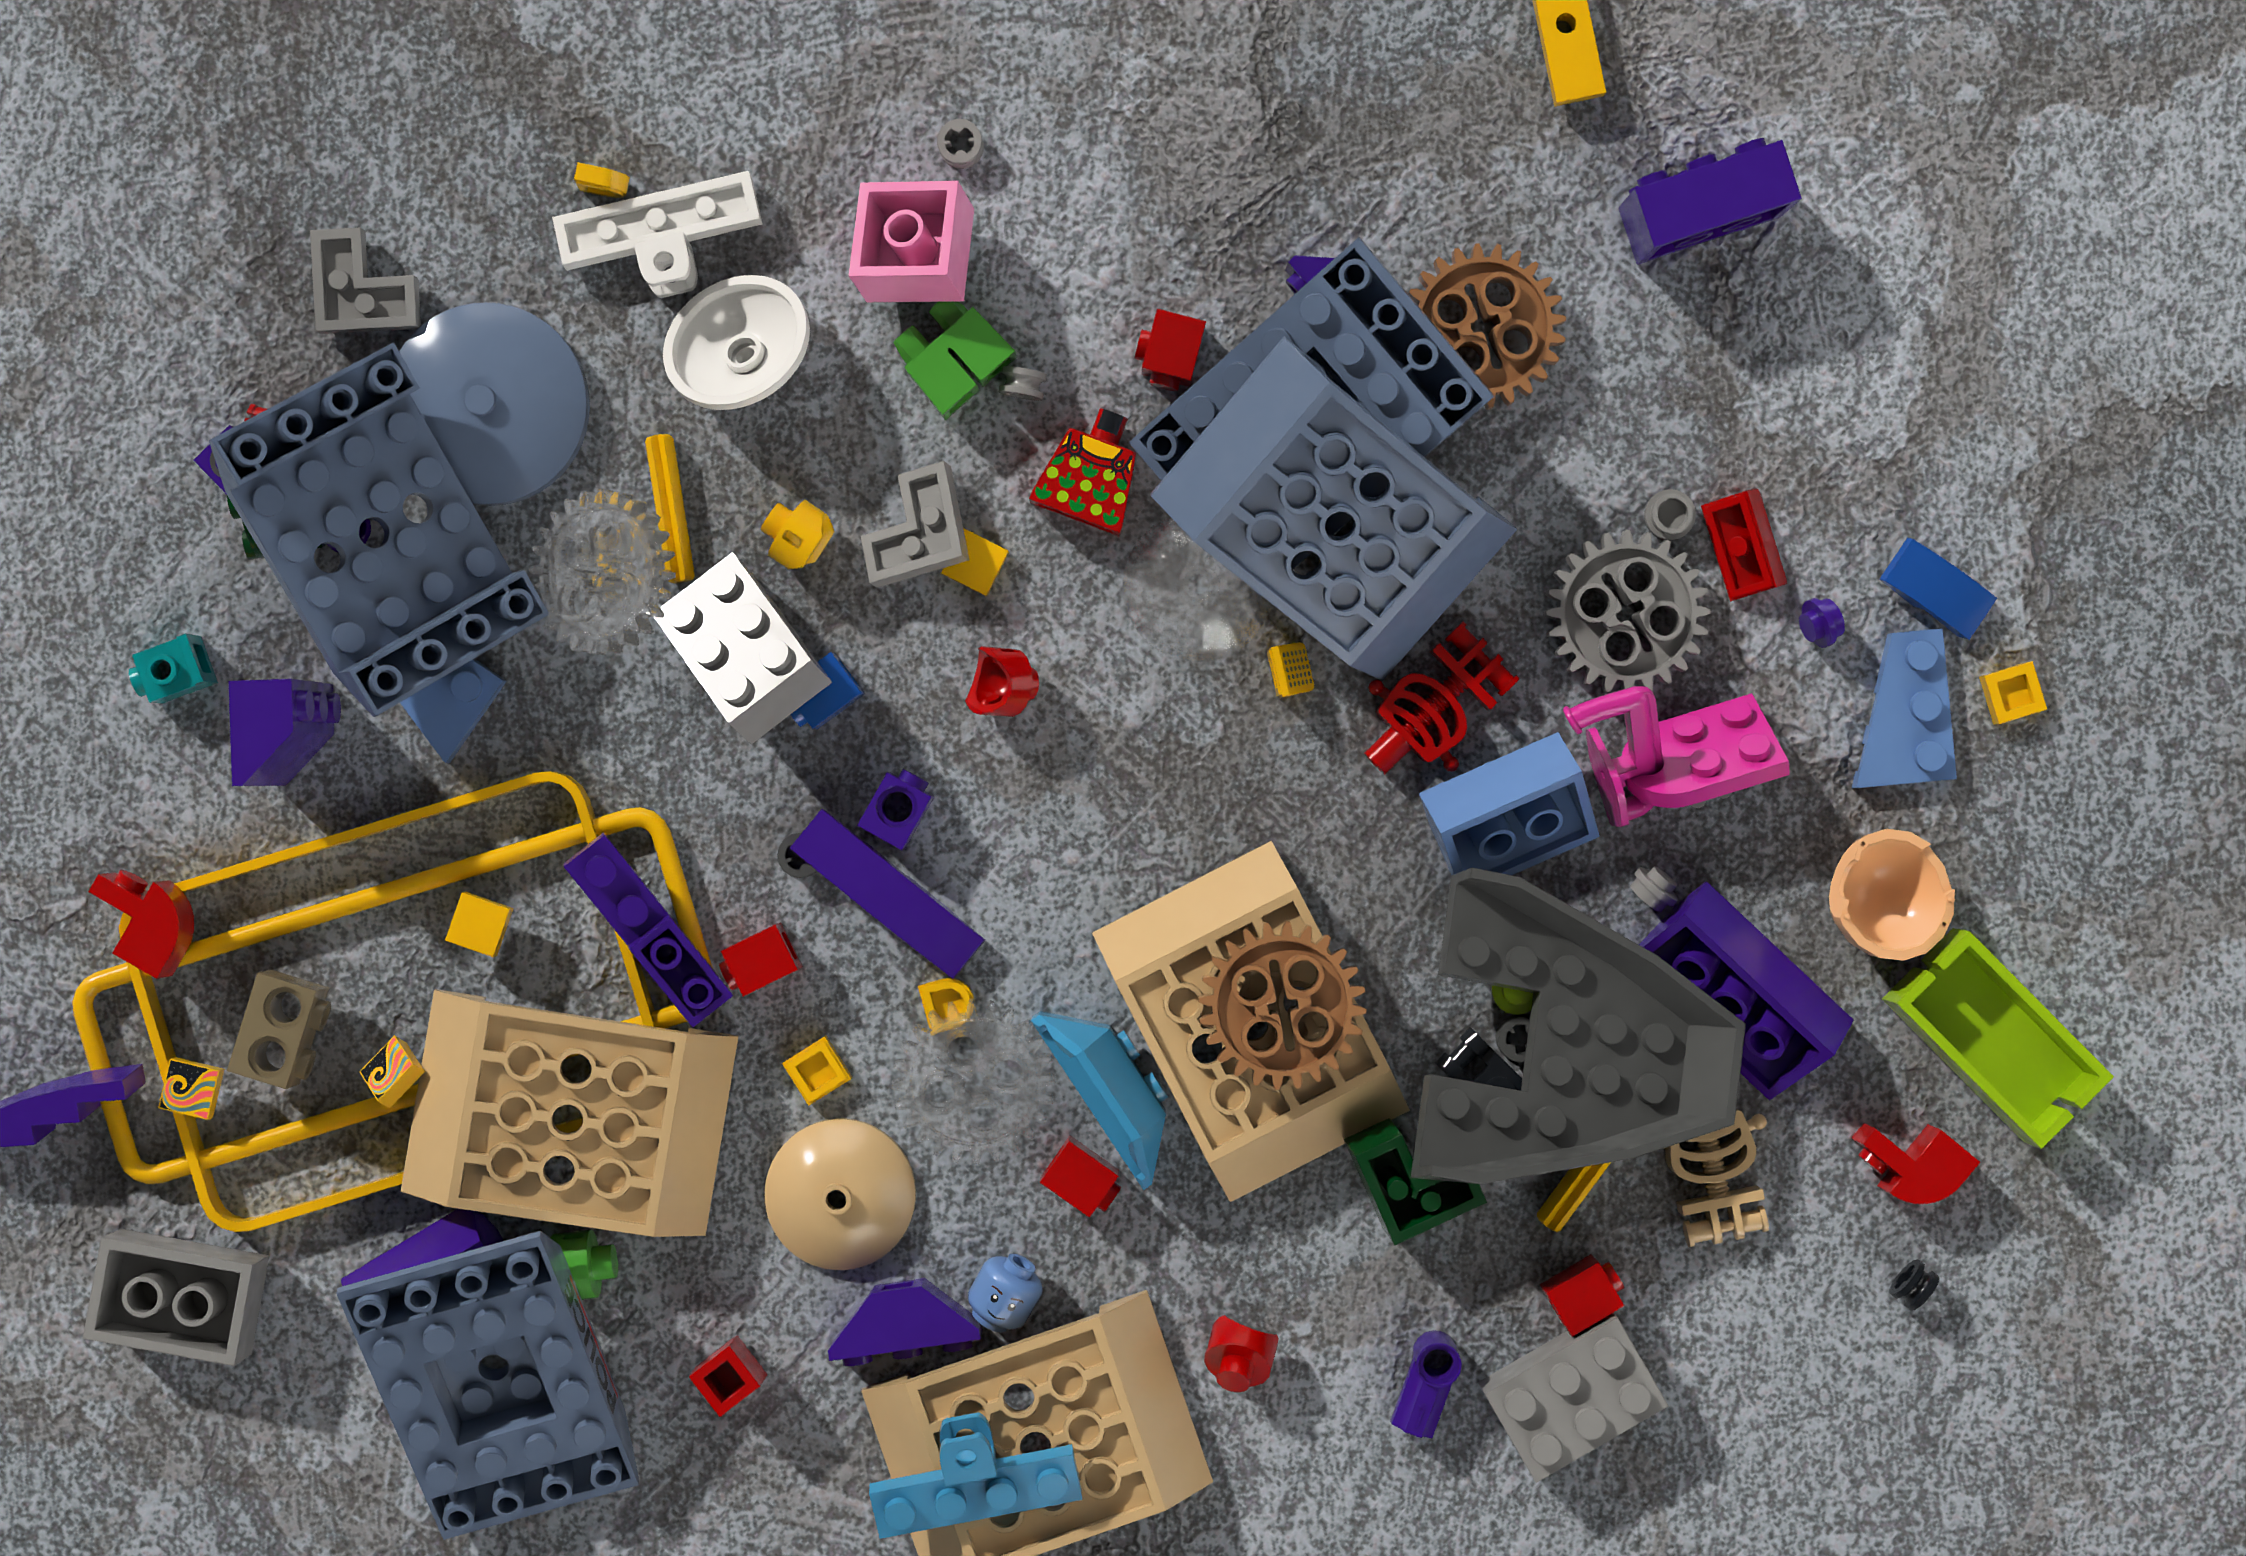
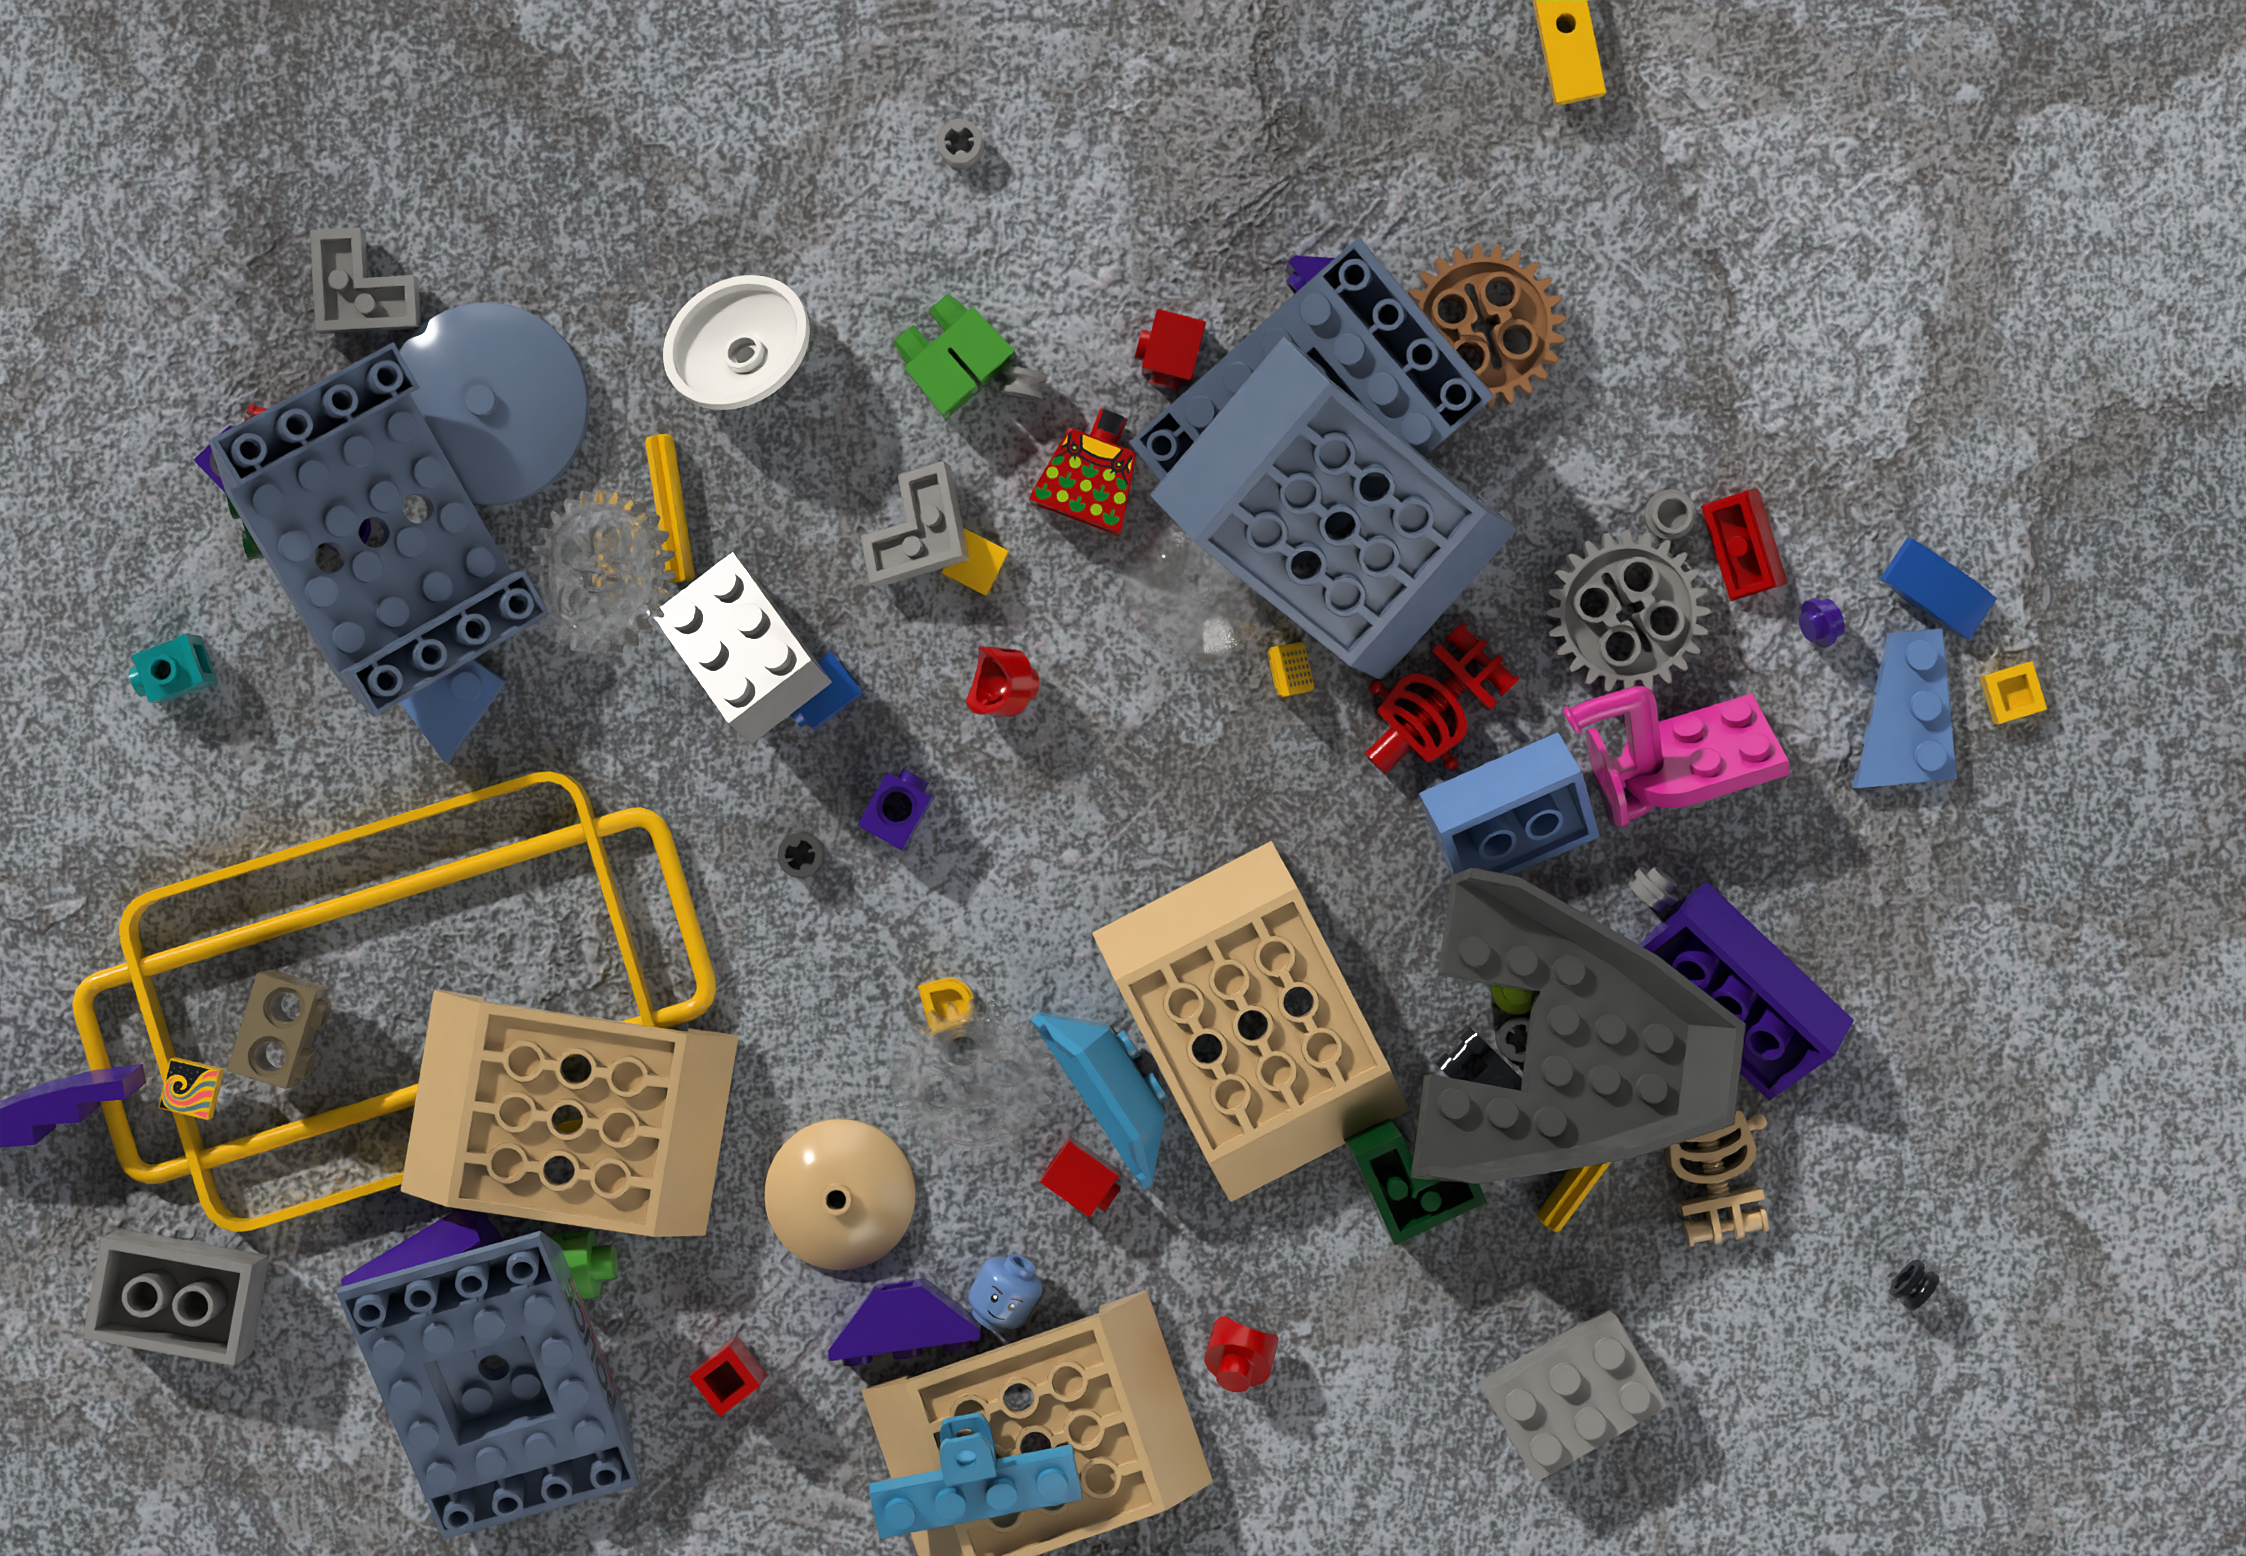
(159, 923): red brick -> none
(278, 727): dark purple slope -> none
(392, 1071): yellow tile -> none
(479, 924): yellow tile -> none
(601, 181): yellow tile -> none
(648, 929): dark purple slope -> none
(659, 229): white plate -> none
(759, 960): red brick -> none
(797, 534): yellow piece -> none
(817, 1070): yellow tile -> none
(887, 893): dark purple slope -> none
(911, 241): bright pink brick -> none
(1328, 995): medium nougat gear -> none
(1426, 1387): dark purple piece -> none
(1584, 1293): red brick -> none
(1709, 199): dark purple brick -> none
(1891, 895): light nougat cylinder -> none
(1923, 1173): red brick -> none
(1997, 1037): lime piece -> none

